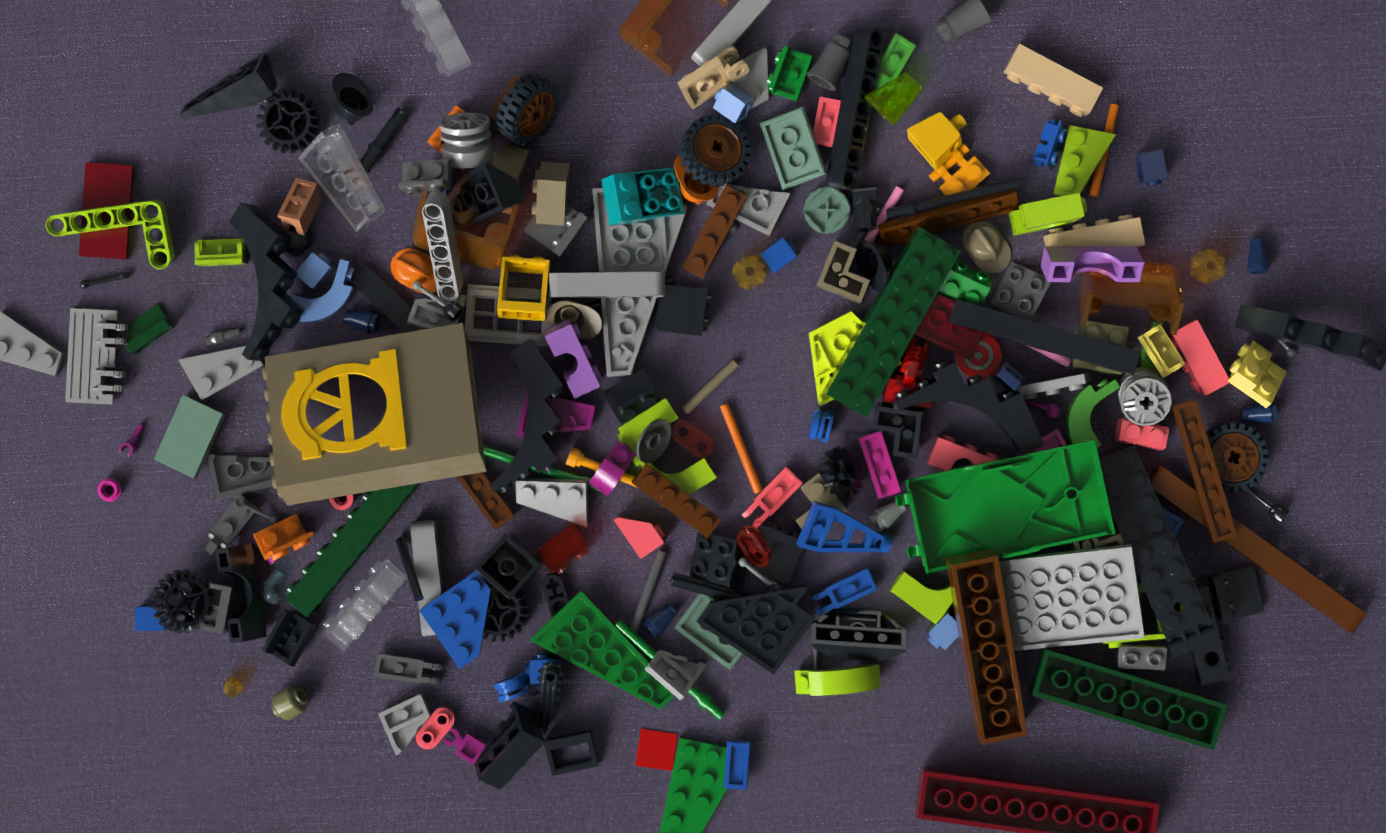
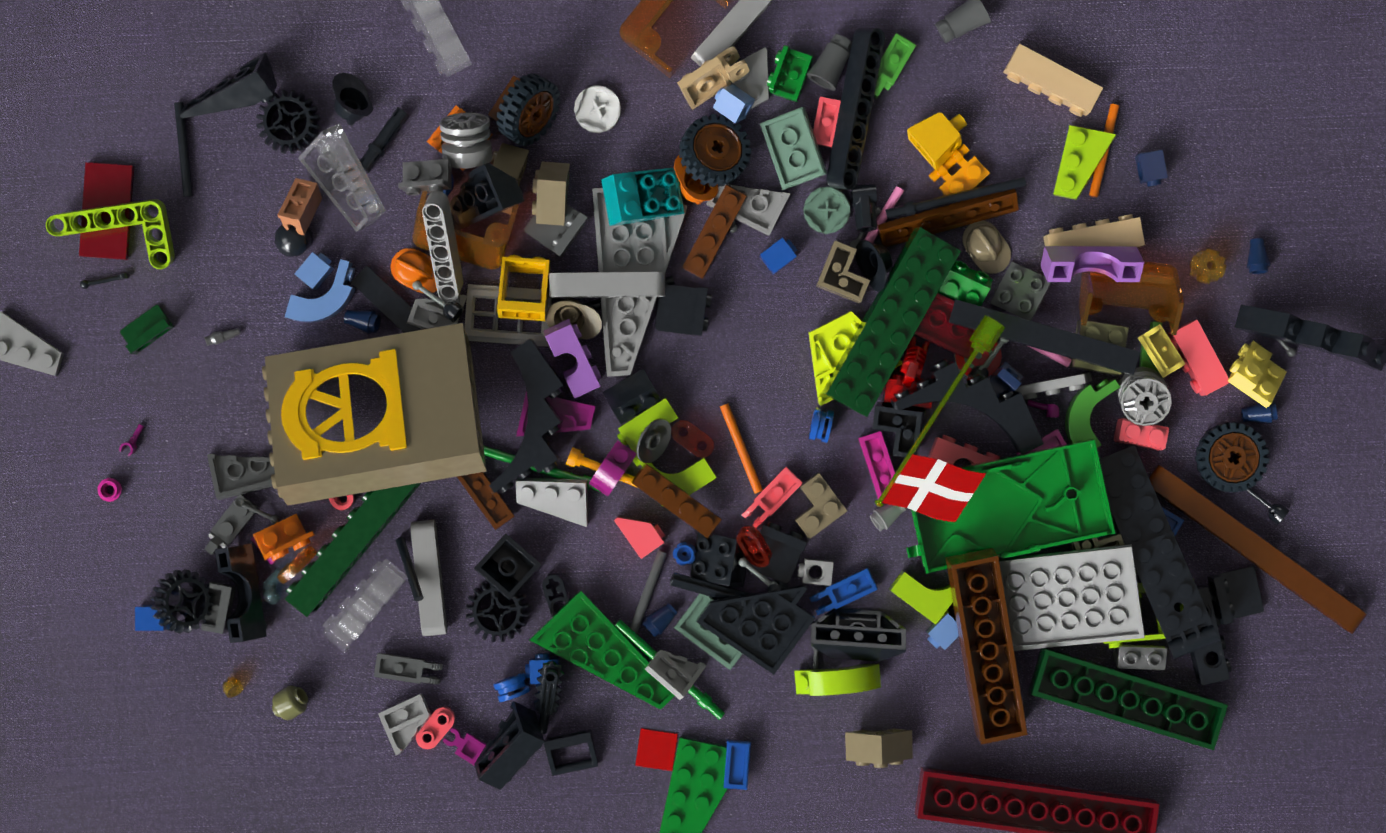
(90, 356): light grey hinge -> none
(183, 151): none -> black bar
(189, 437): sand green tile -> none
(217, 370): light grey wing -> none
(220, 252): lime hinge -> none
(274, 277): black arch -> none
(289, 637): black bracket -> none
(296, 564): none -> clear orange tile
(460, 618): blue plate -> none
(563, 548): clear red brick -> none
(597, 109): none -> white tile
(684, 547): none -> blue plate
(710, 386): dark tan bar -> none
(749, 281): clear yellow brick -> none
(818, 525): blue plate -> none
(825, 577): none -> light grey brick
(841, 472): black gear -> none
(879, 747): none -> dark tan brick
(894, 97): clear neon green wing -> none
(932, 484): none -> flag
(982, 369): none -> hinge
(1047, 214): lime arch -> none
(1054, 136): blue hinge -> none
(1204, 471): reddish brown plate -> none

